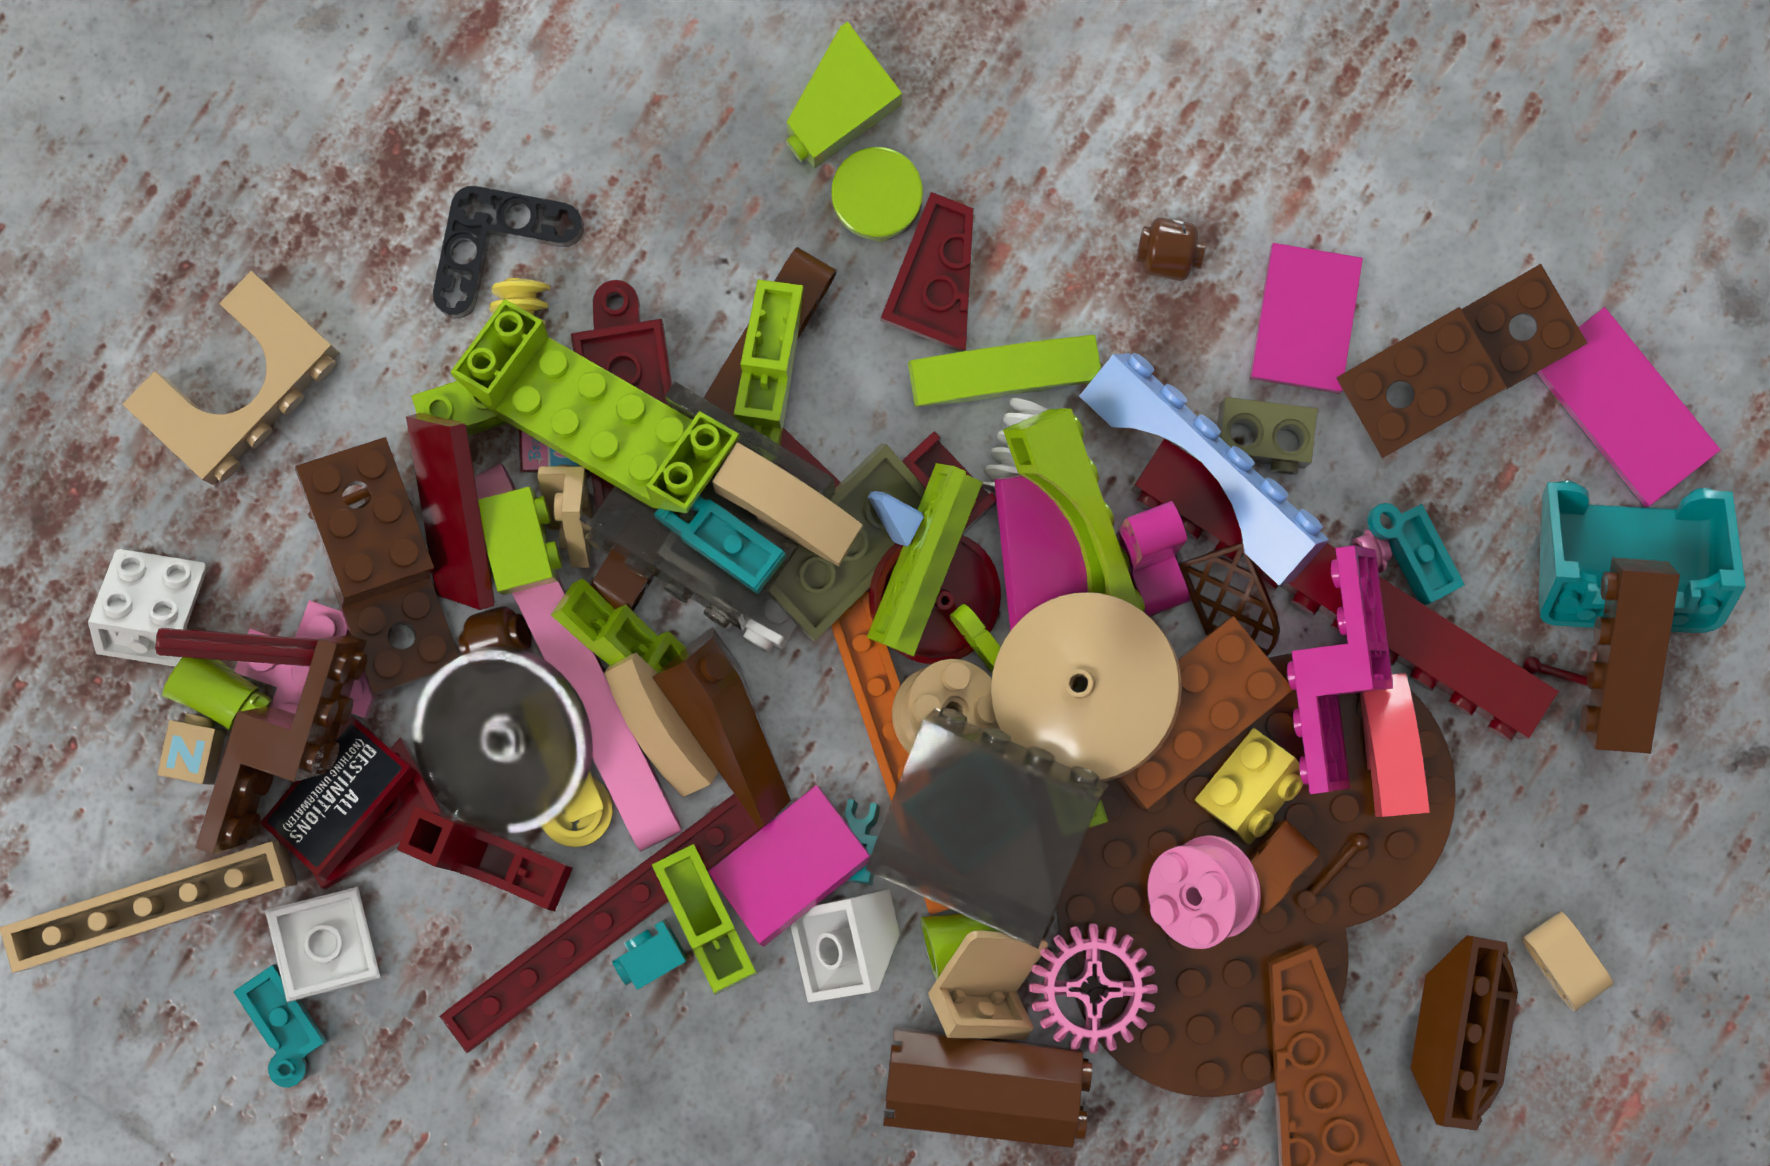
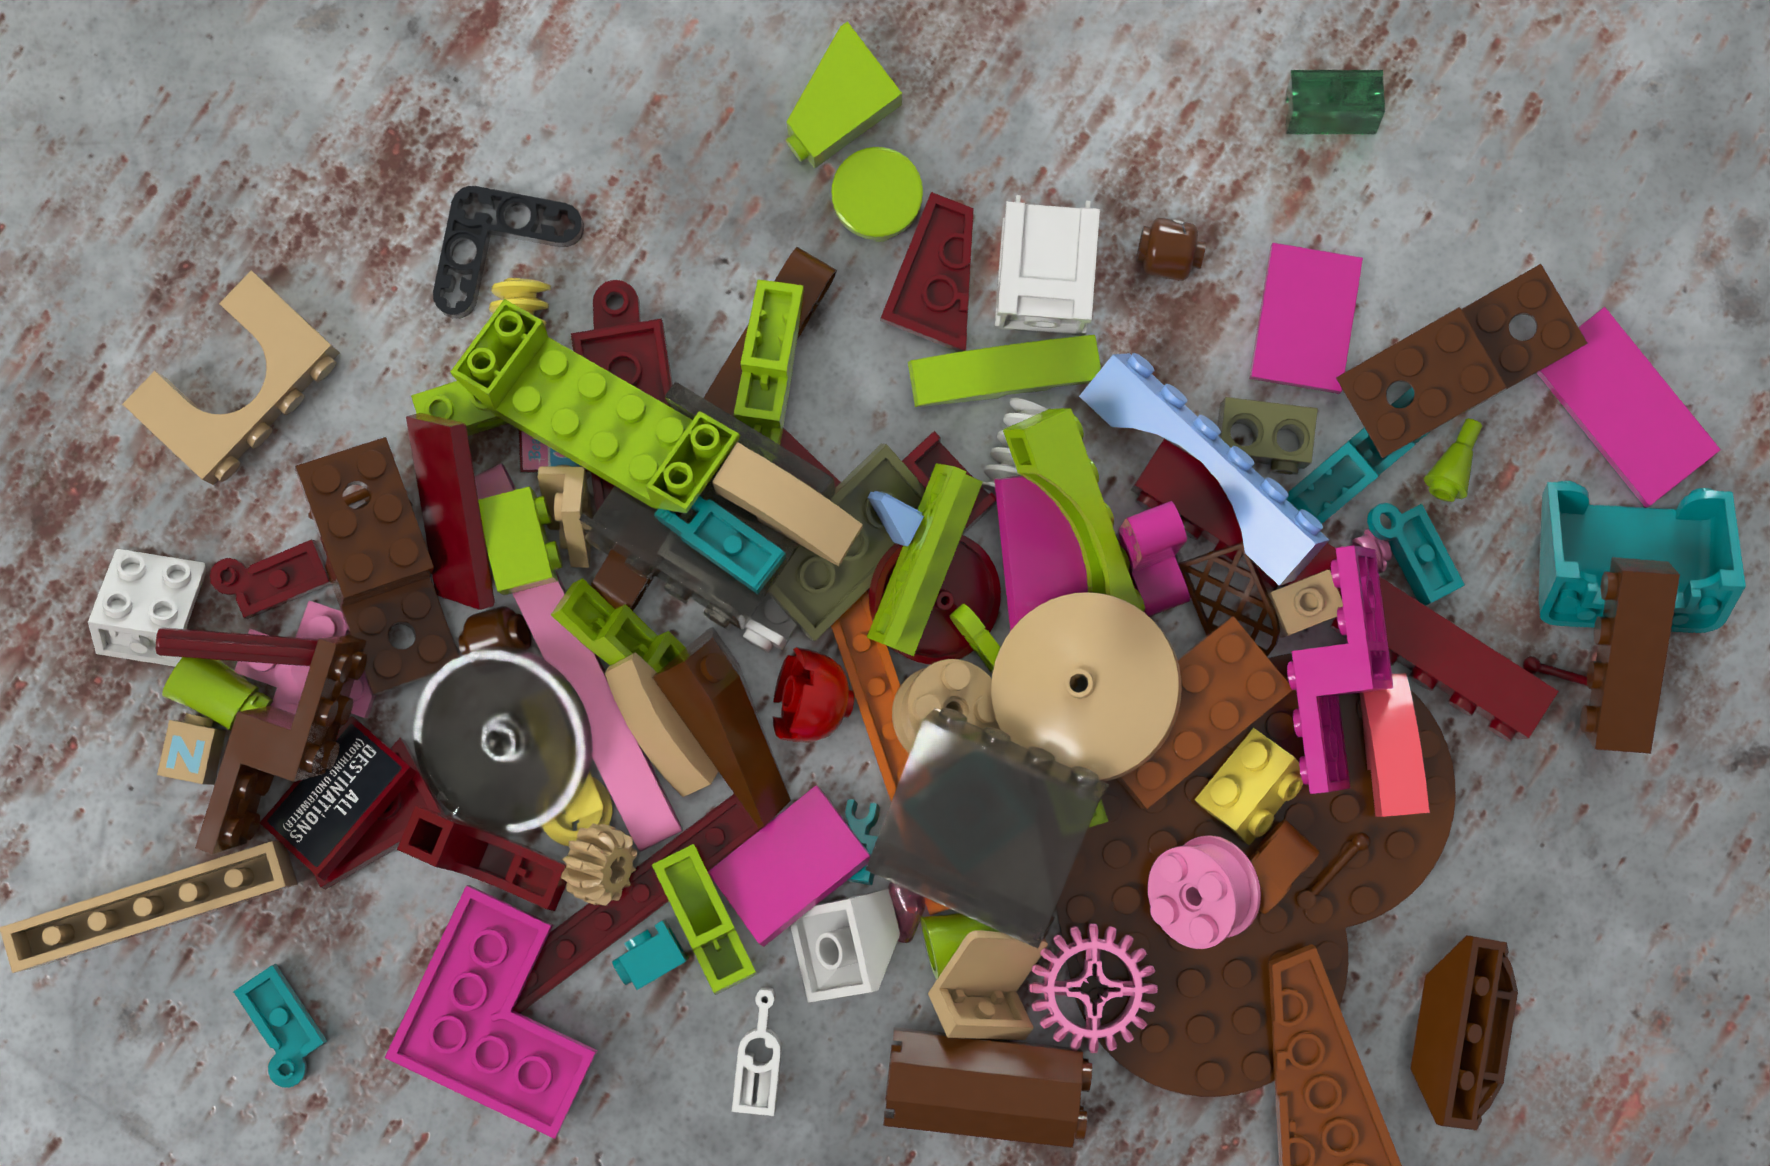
(272, 579): none -> dark red hinge
(322, 944): white tile -> none
(465, 1024): none -> dark pink plate
(599, 864): none -> tan gear
(747, 1066): none -> white piece
(812, 697): none -> red cylinder
(909, 910): none -> clear pink arm
(1047, 268): none -> white container
(1306, 603): none -> tan bracket
(1335, 101): none -> clear green hinge
(1346, 472): none -> teal slope
(1451, 473): none -> lime cone
(1567, 961): tan beam -> none

